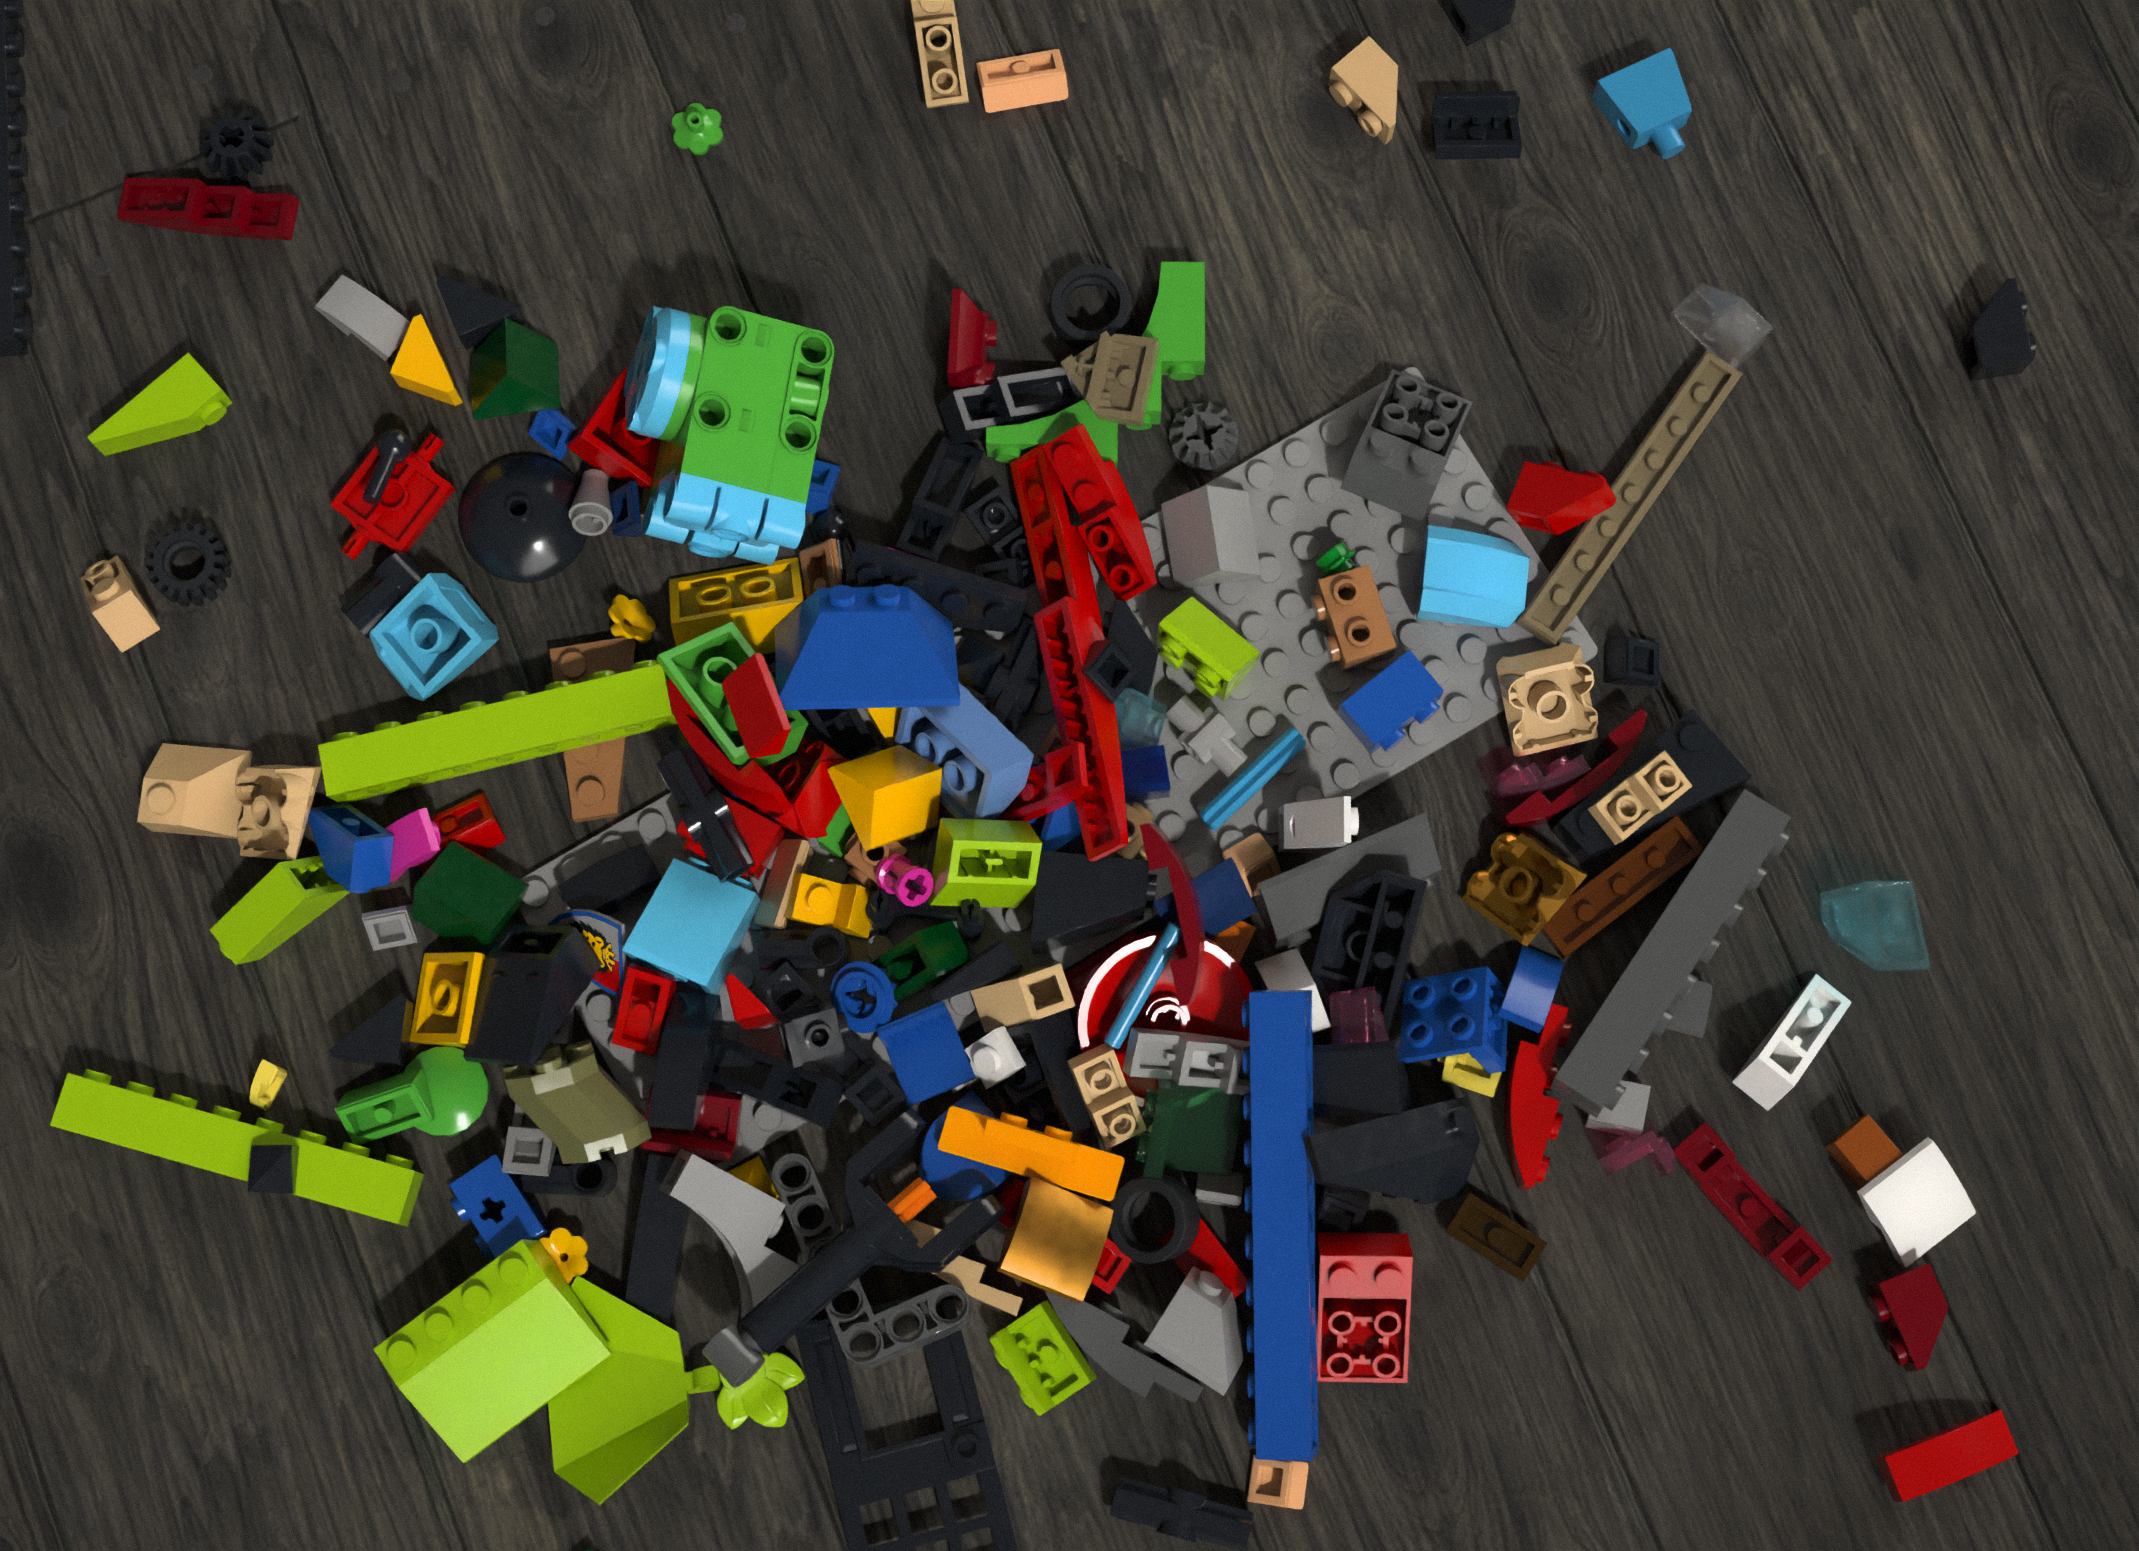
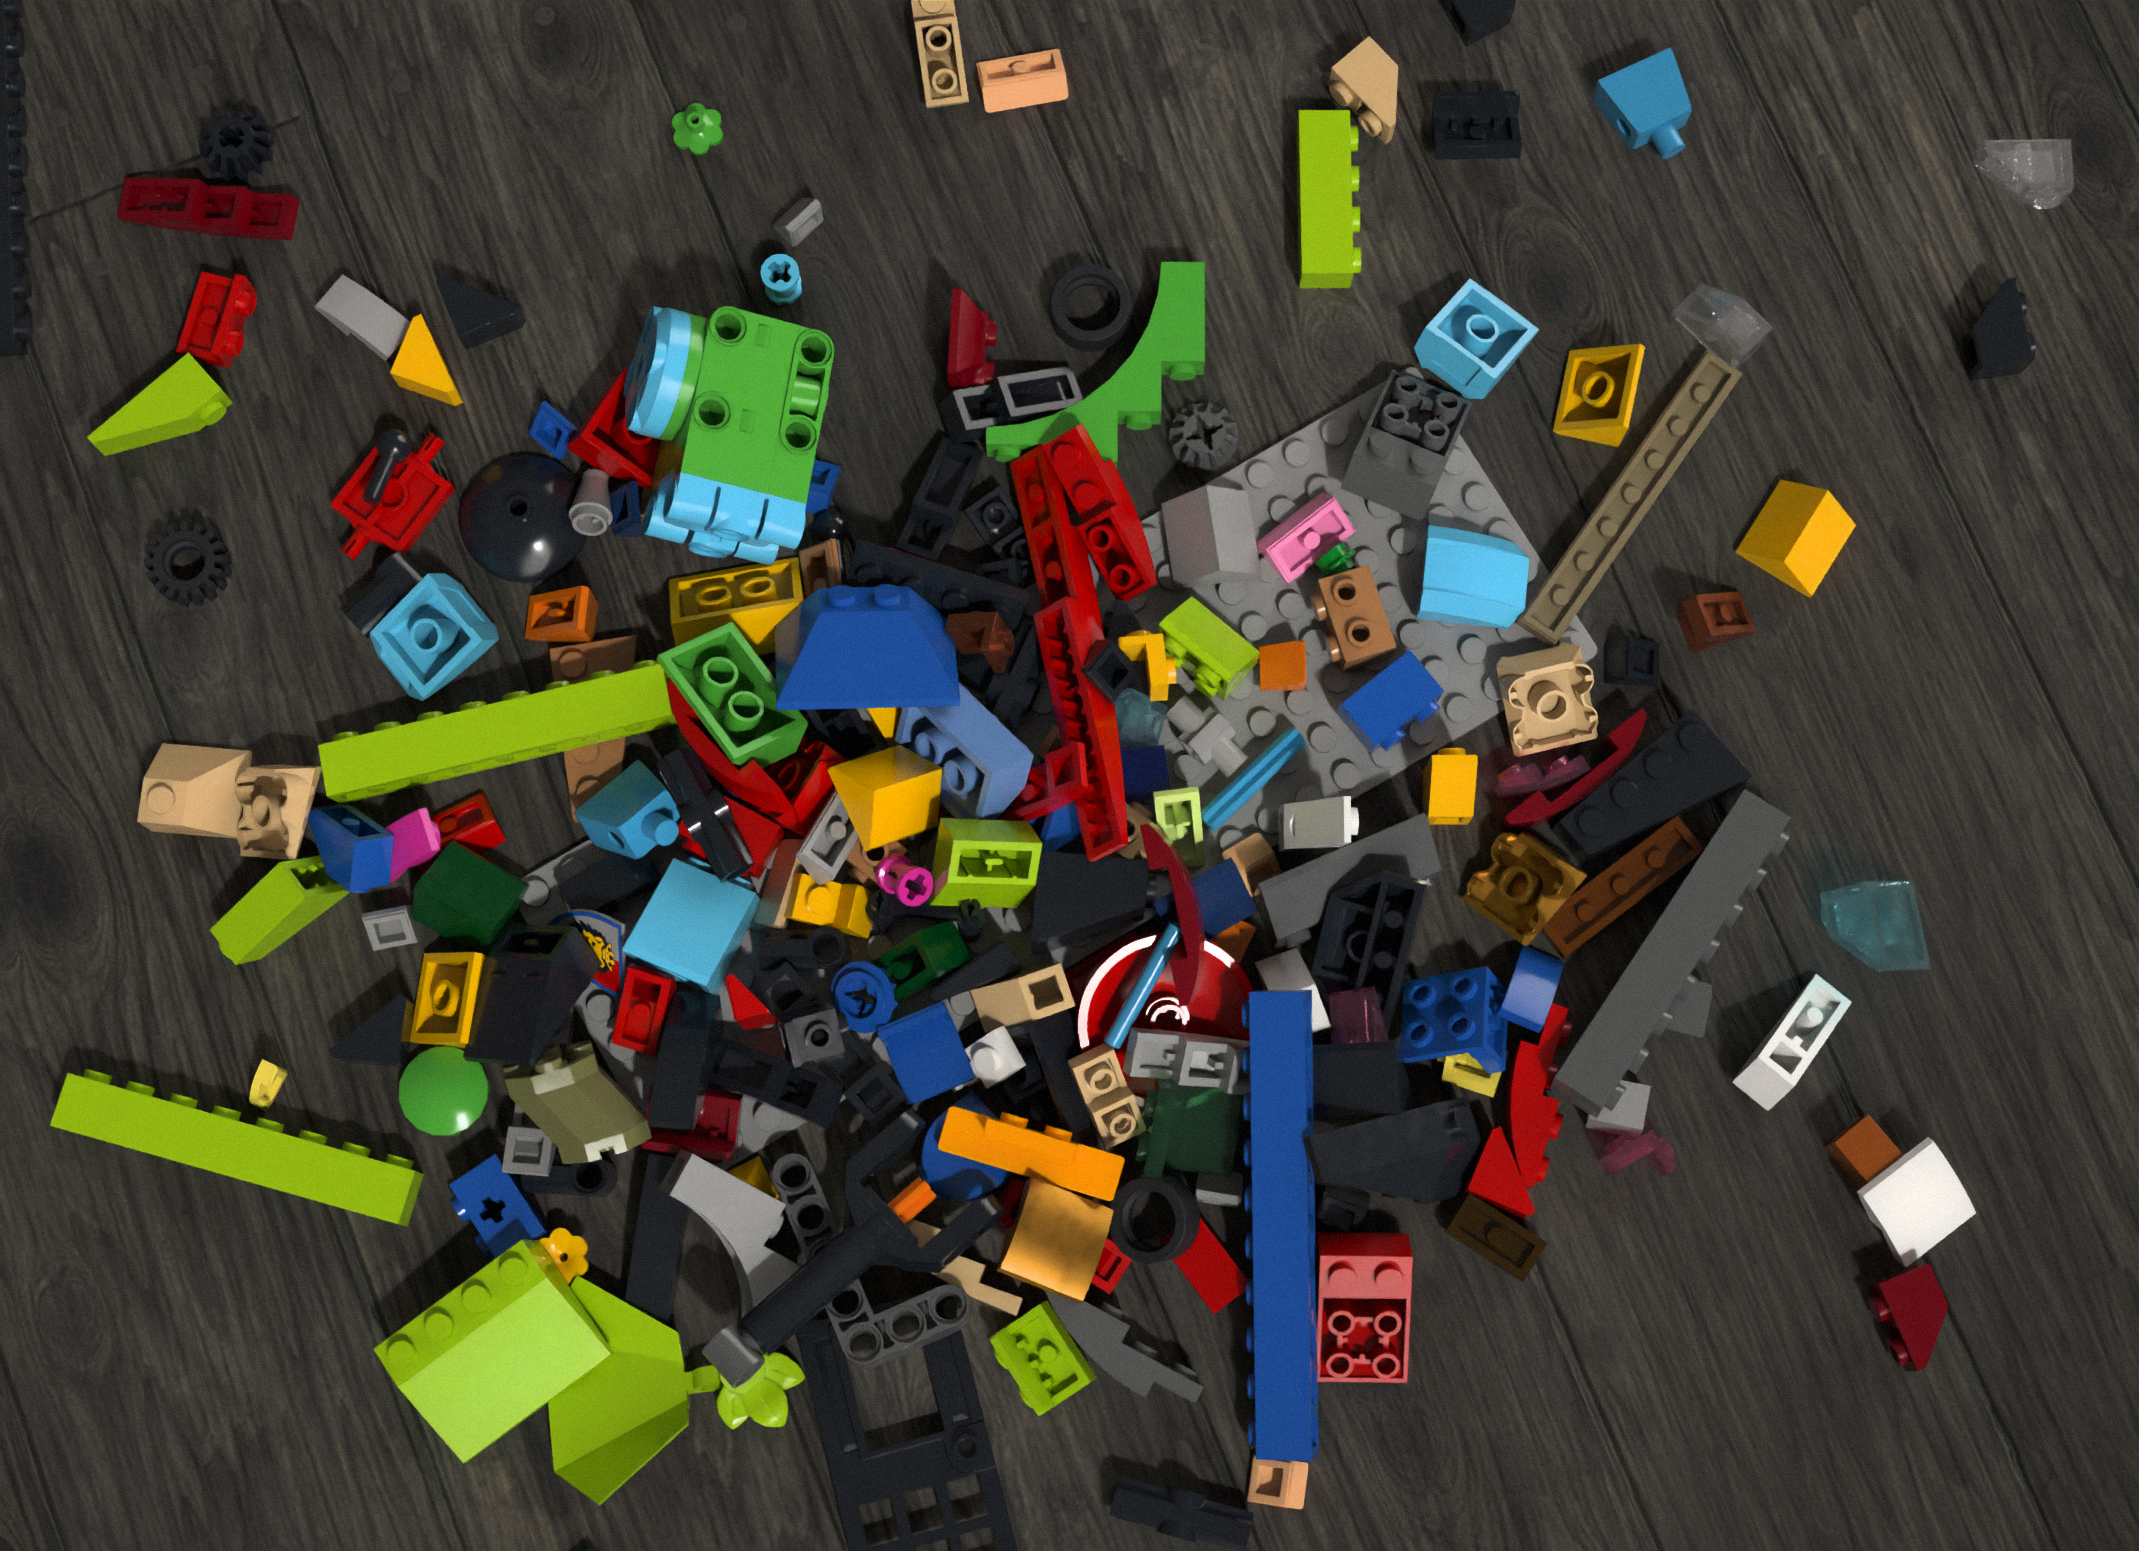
(118, 603): tan slope -> none
(217, 319): none -> red bracket
(273, 1169): black slope -> none
(386, 1107): bright green slope -> none
(514, 373): dark green slope -> none
(562, 616): none -> orange slope
(630, 619): yellow plant -> none
(631, 814): none -> dark azure torso
(757, 708): red slope -> none
(782, 267): none -> medium azure bush
(799, 220): none -> light grey slope
(828, 841): none -> light grey slope
(984, 634): none -> copper bracket
(1116, 376): dark tan slope -> none
(1159, 669): none -> yellow bracket
(1179, 817): none -> yellowish green slope
(1202, 1331): light grey slope -> none
(1282, 666): none -> orange slope
(1305, 536): none -> bright pink slope
(1325, 199): none -> lime brick
(1449, 787): none -> yellow slope
(1473, 341): none -> medium azure slope
(1497, 1177): none -> red slope
(1557, 499): red slope -> none
(1599, 393): none -> yellow slope
(1640, 797): tan slope -> none
(1714, 620): none -> copper slope
(1749, 1208): dark red slope -> none
(1797, 535): none -> yellow slope
(1947, 1456): red slope -> none
(2029, 169): none -> clear slope

